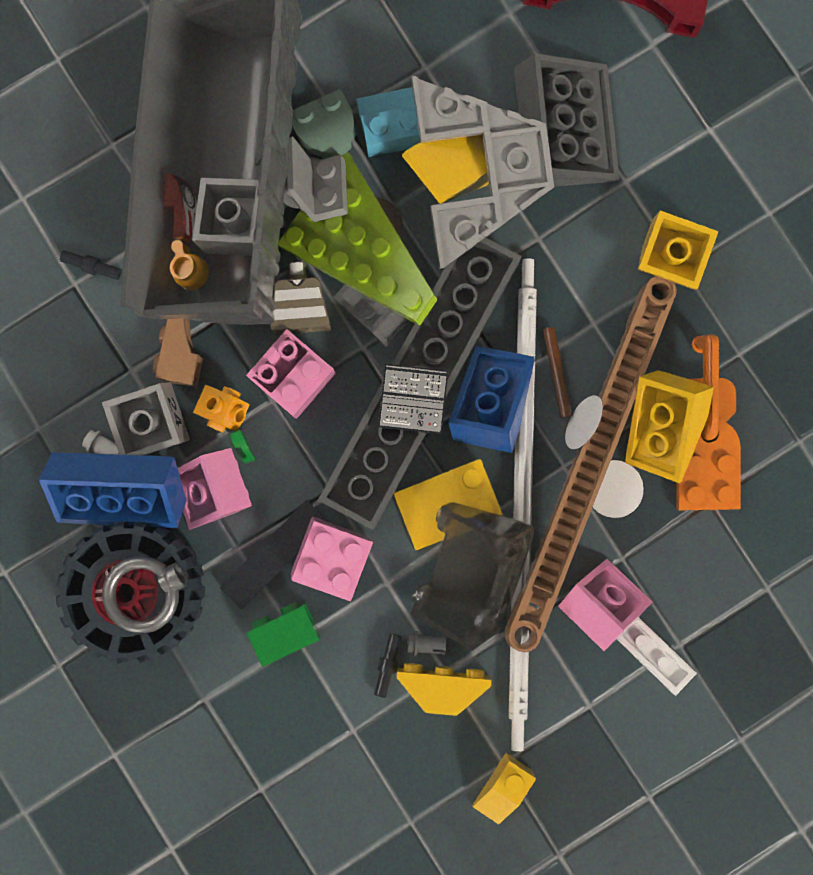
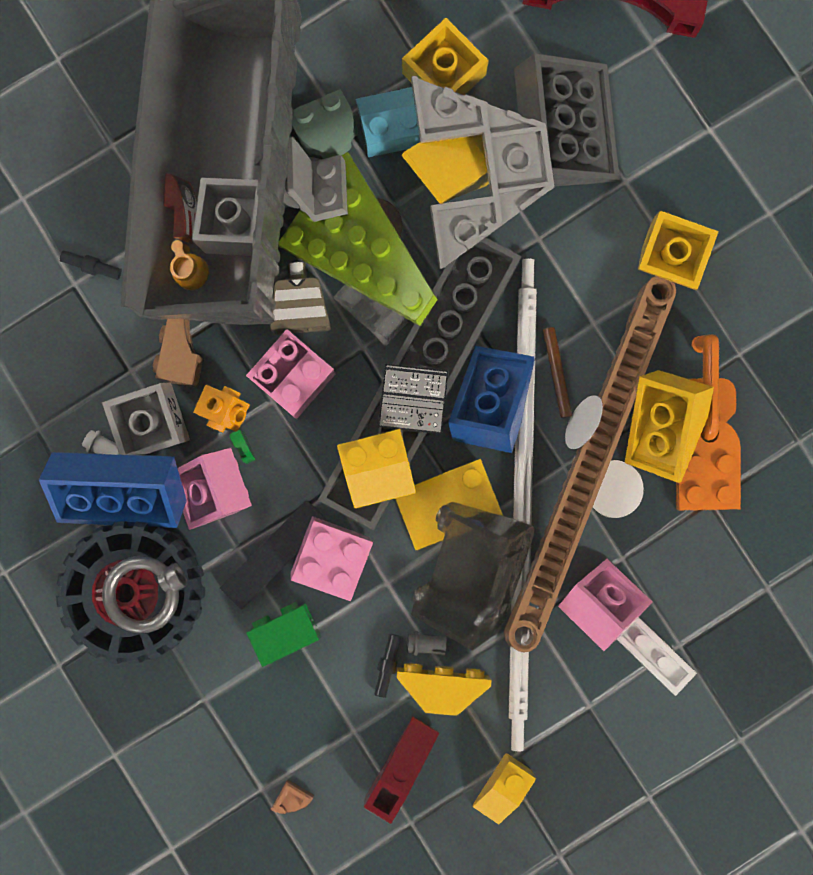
(291, 799): none -> nougat tile
(376, 468): none -> yellow slope
(400, 770): none -> dark red slope
(446, 60): none -> yellow brick

